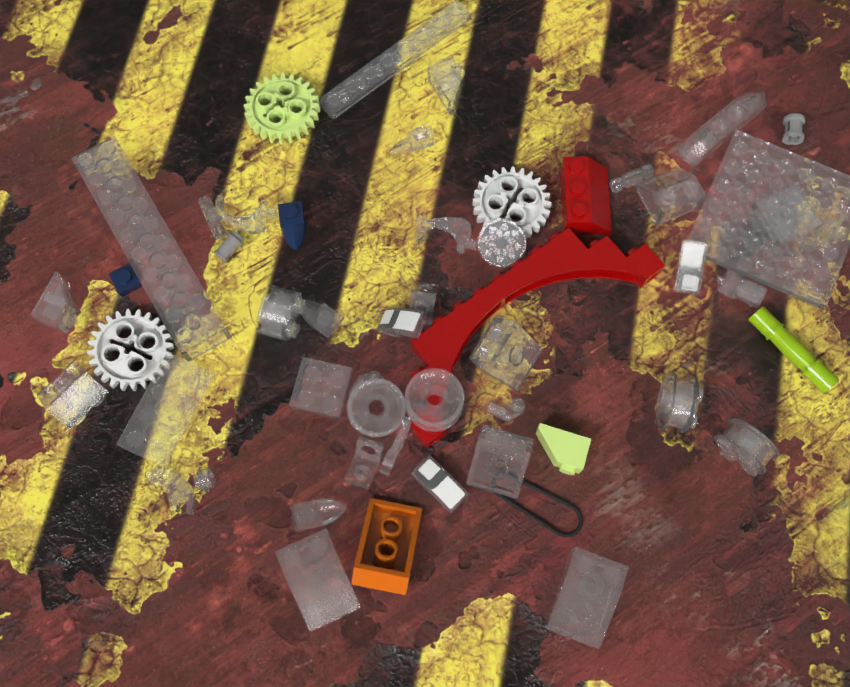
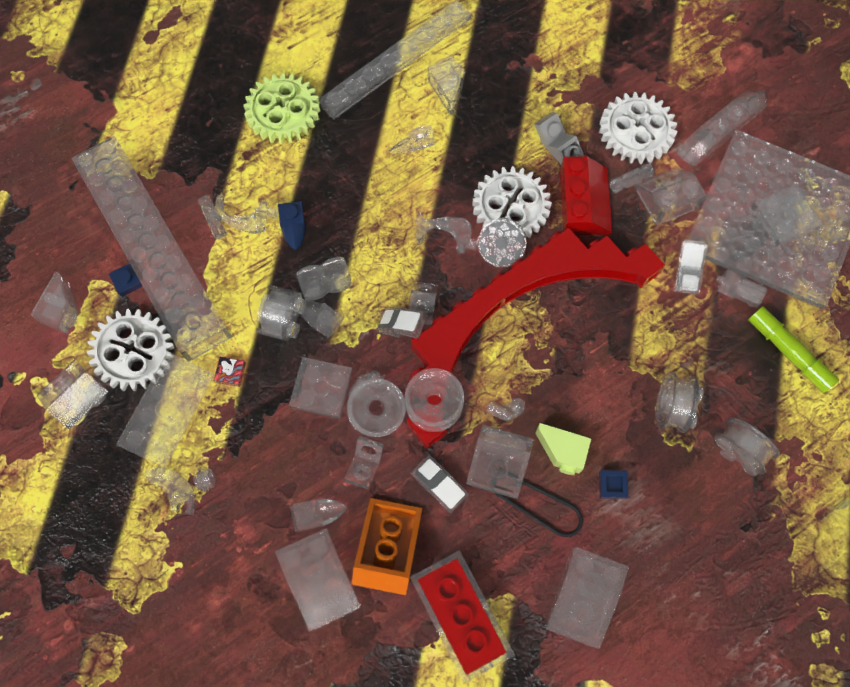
(229, 246): light grey pin -> none
(229, 371): none -> tile
(320, 279): none -> clear brick
(393, 452): clear piece -> none
(462, 616): none -> red brick
(506, 352): clear slope -> none
(556, 140): none -> light grey slope
(613, 484): none -> dark blue plate
(638, 128): none -> white gear
(793, 129): light grey bush -> none

